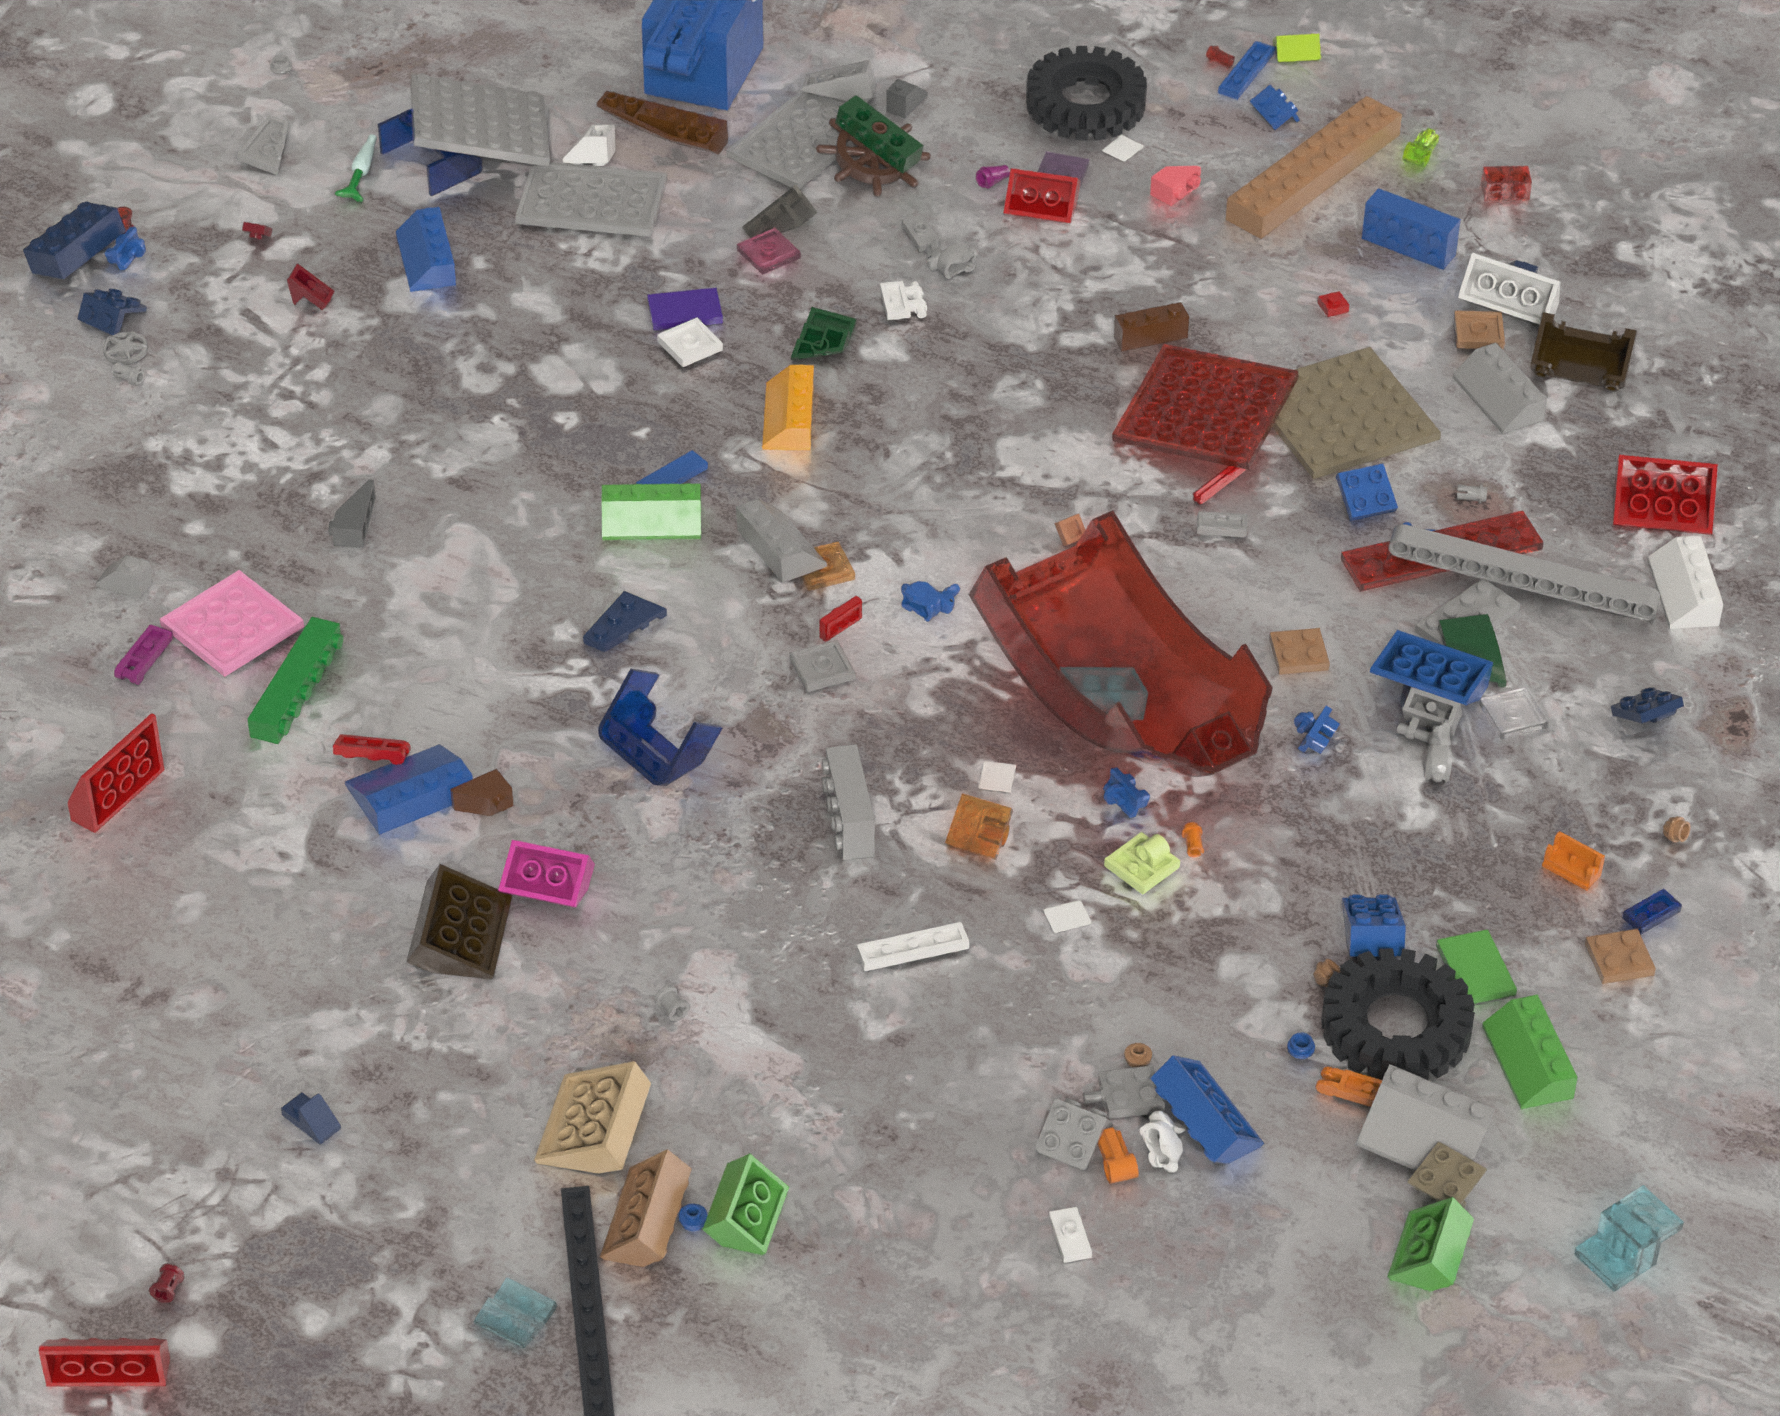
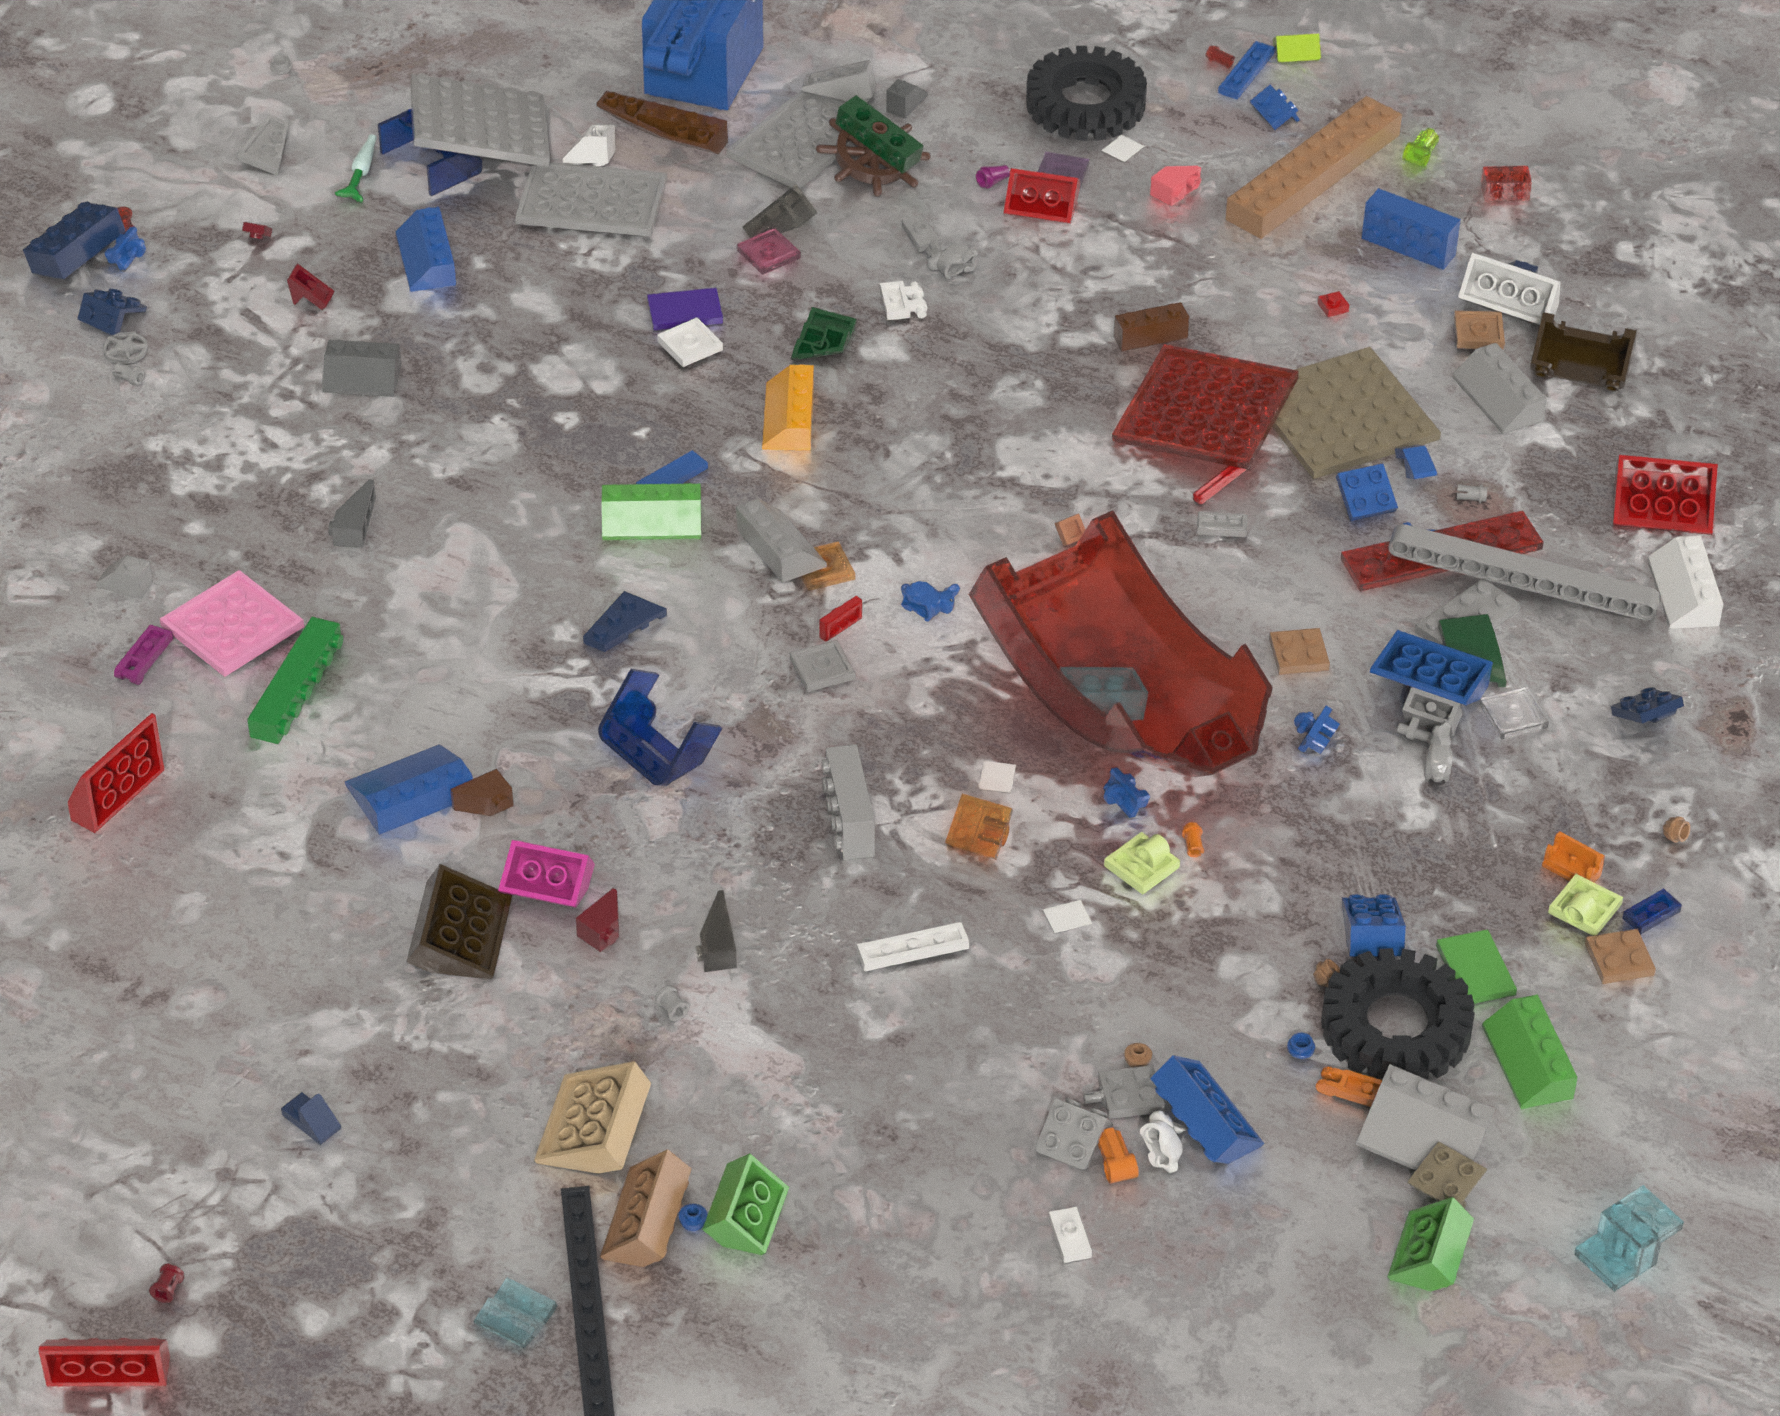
(361, 368): none -> dark grey slope
(371, 748): red plate -> none
(600, 922): none -> dark red slope
(717, 942): none -> clear smoke slope
(1417, 461): none -> blue slope
(1585, 905): none -> yellowish green plate

